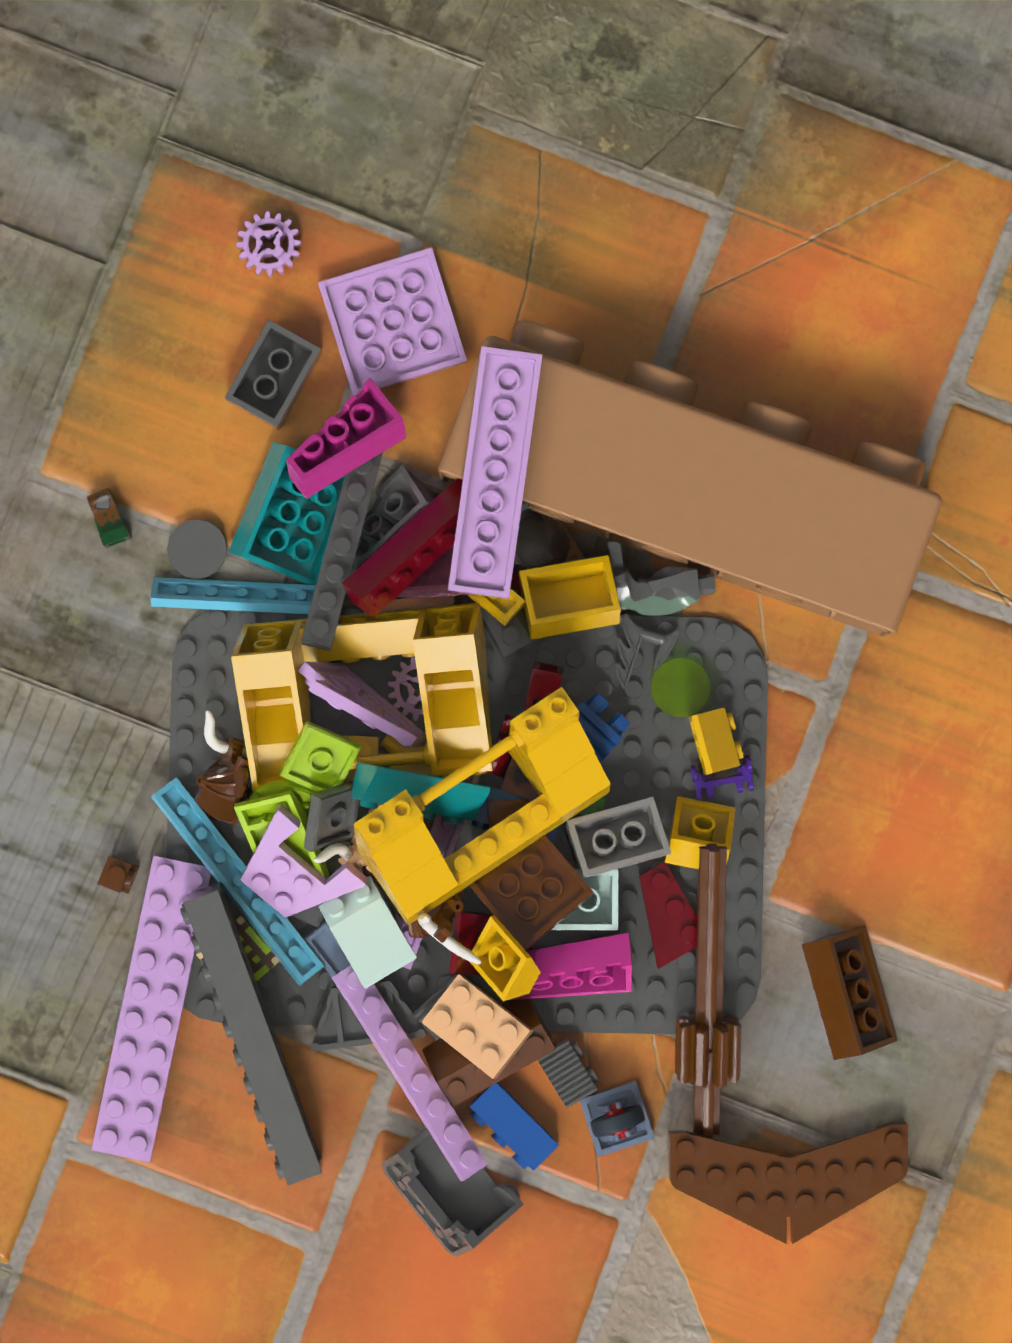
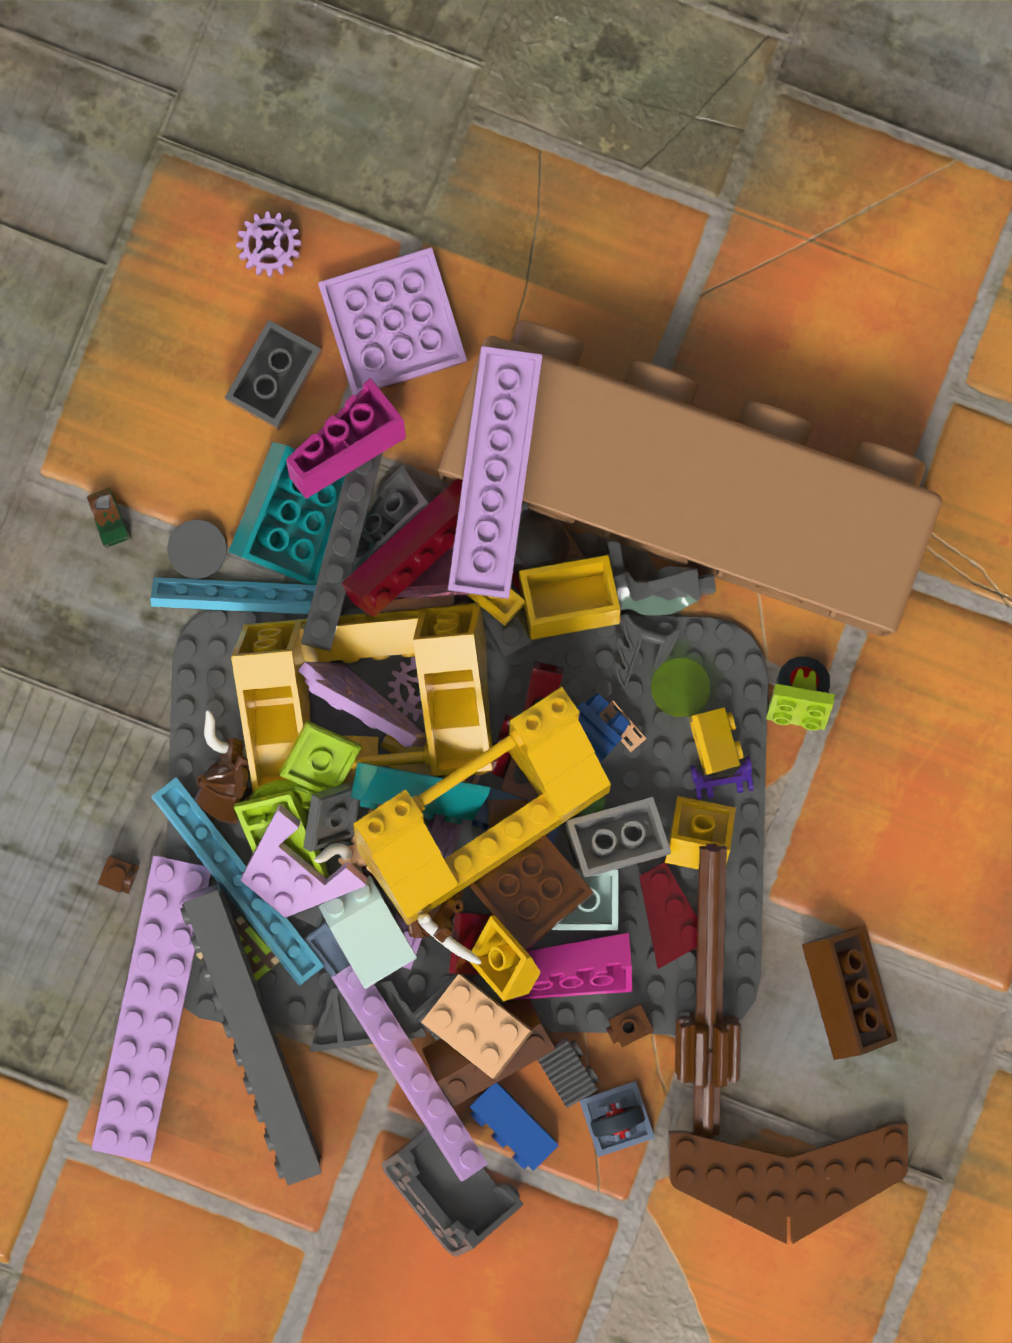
(633, 737): none -> light nougat piece
(641, 1025): none -> reddish brown brick
(801, 695): none -> lime plate

